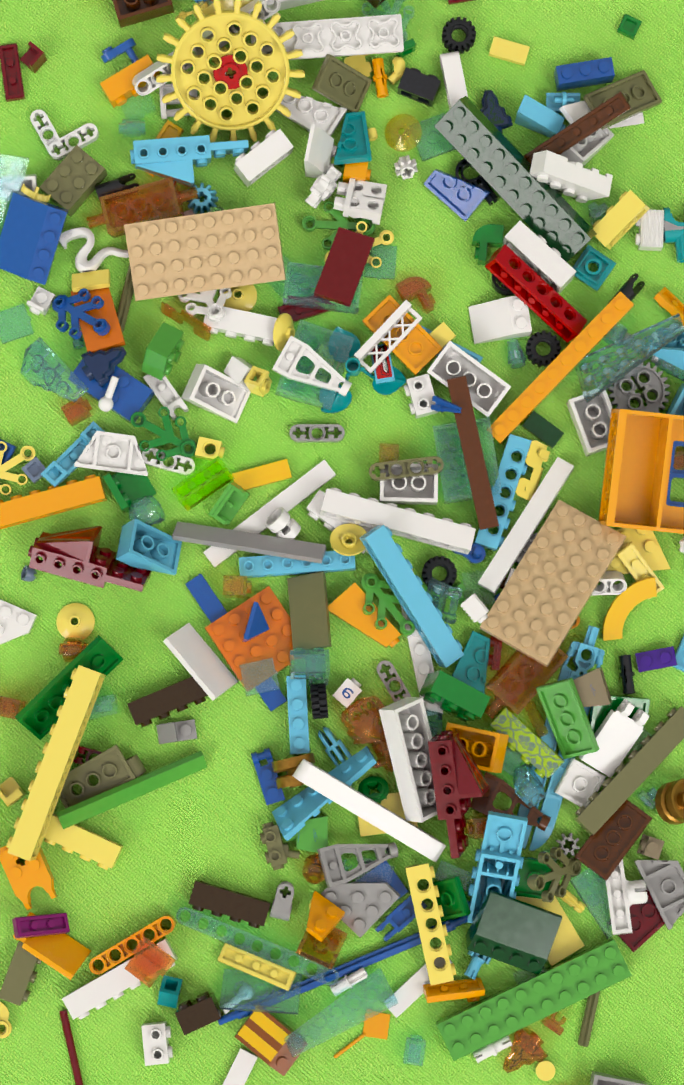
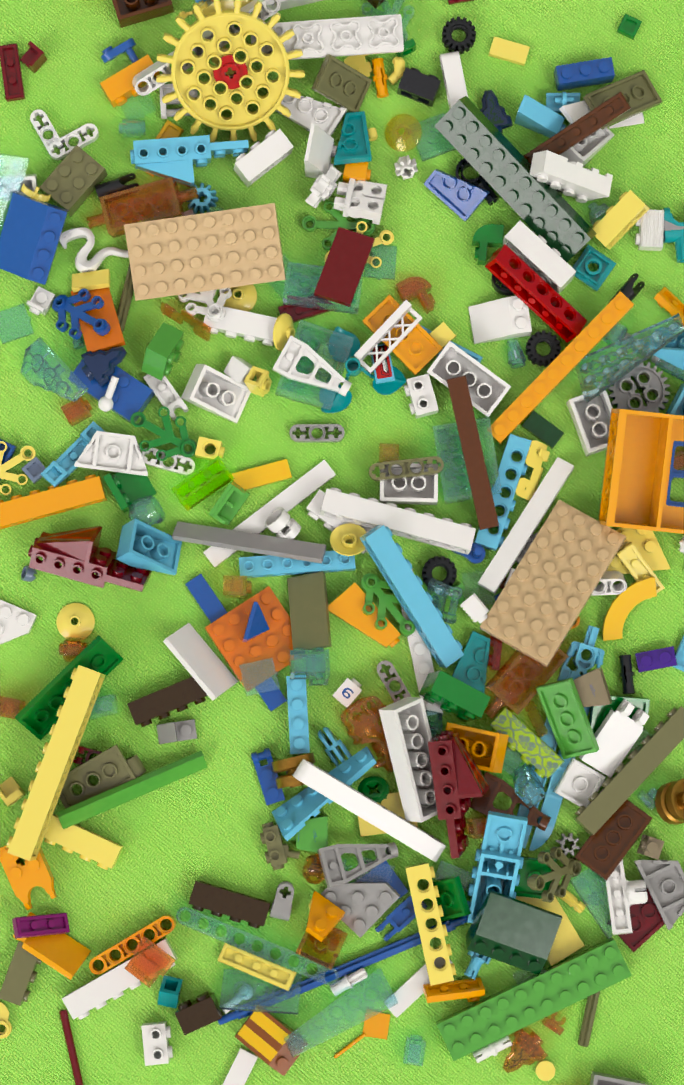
(319, 701): black tyre -> none
(444, 405): blue piece -> none

